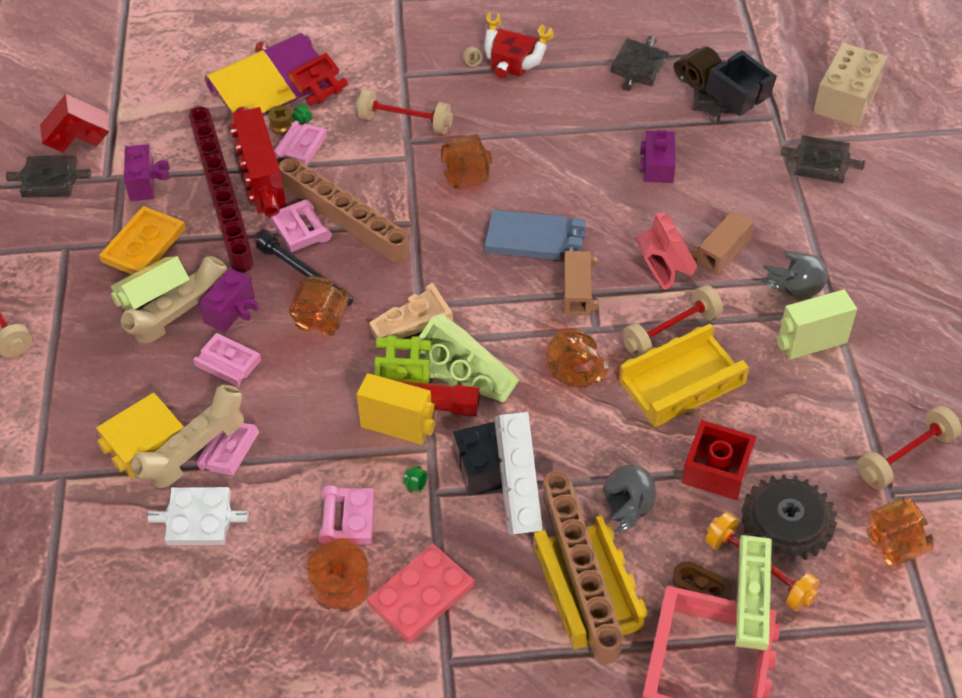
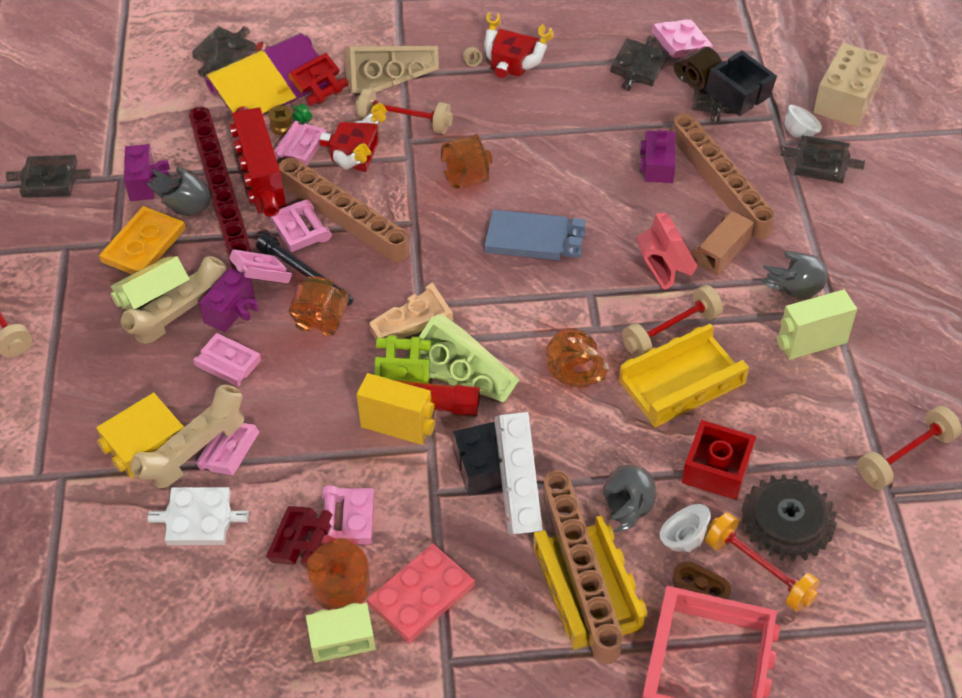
(73, 120): red brick -> none
(185, 199): none -> dark grey helmet
(222, 49): none -> clear smoke plate
(260, 266): none -> bright pink plate
(292, 535): none -> dark red plate
(340, 632): none -> yellowish green brick
(355, 142): none -> torso
(386, 65): none -> tan wedge
(415, 479): green plate -> none
(578, 283): nougat brick -> none
(680, 37): none -> bright pink plate
(686, 528): none -> white piece
(722, 174): none -> nougat beam
(753, 593): yellowish green plate -> none
(801, 122): none -> white piece
(899, 531): clear orange brick -> none

